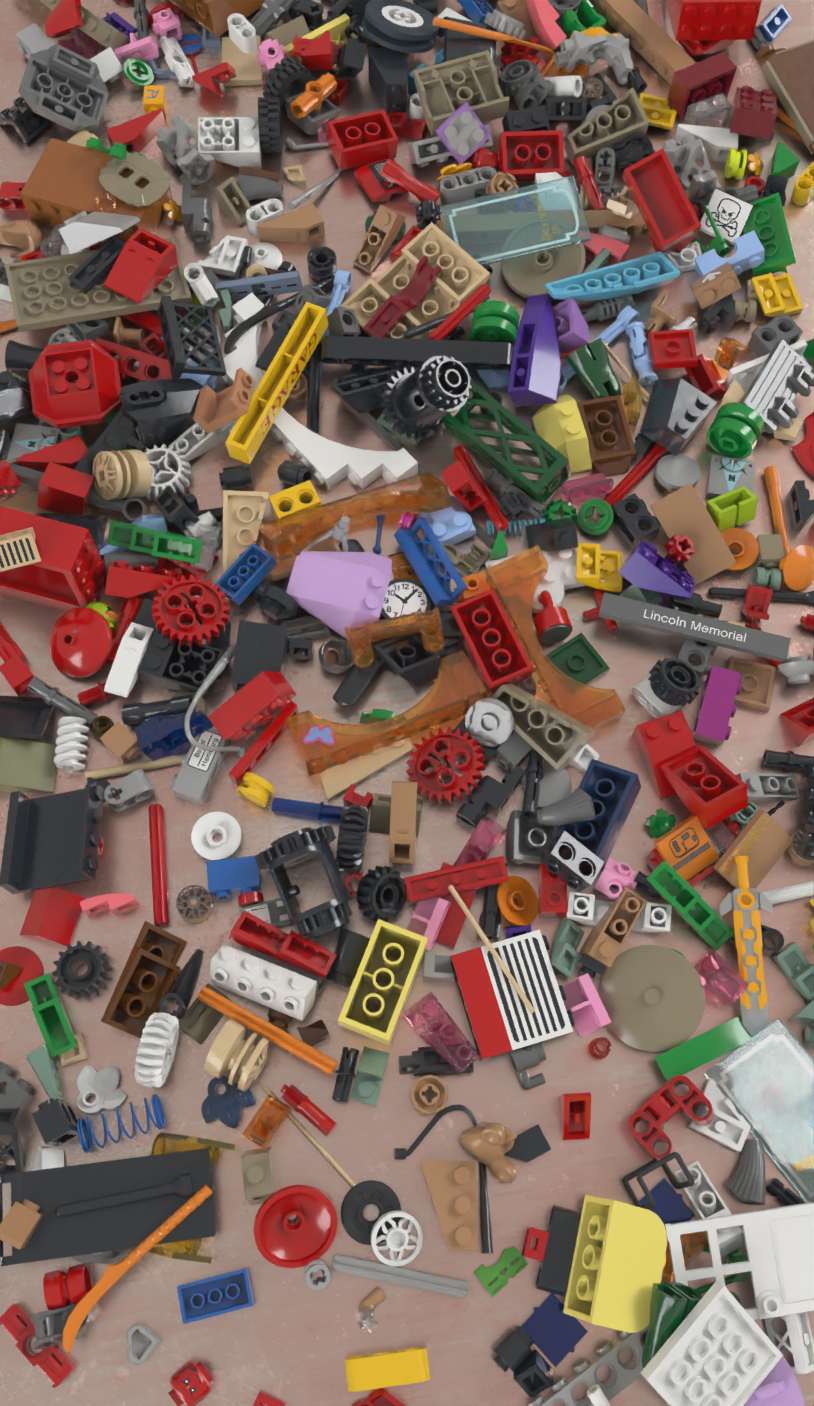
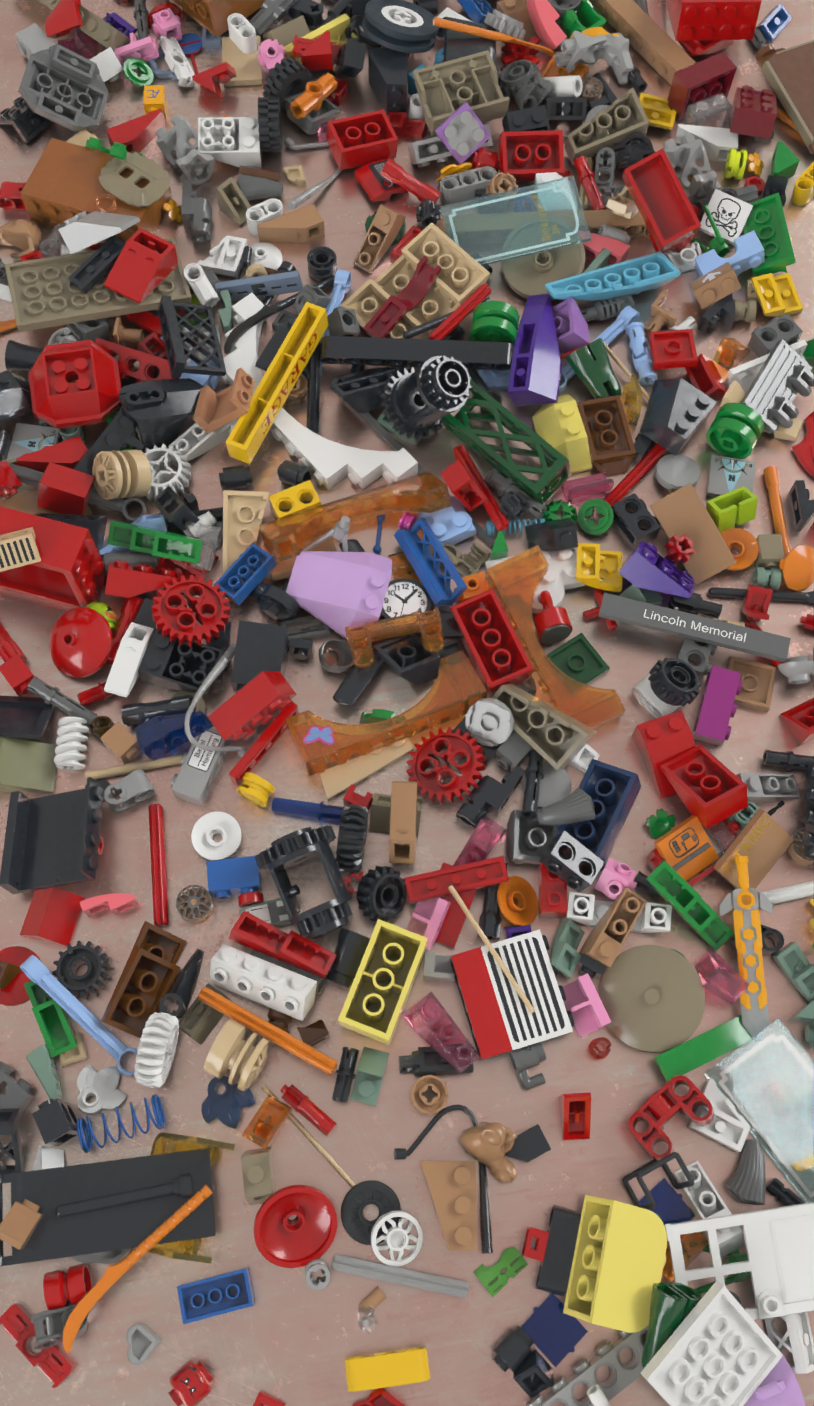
(41, 976): none -> light blue piece

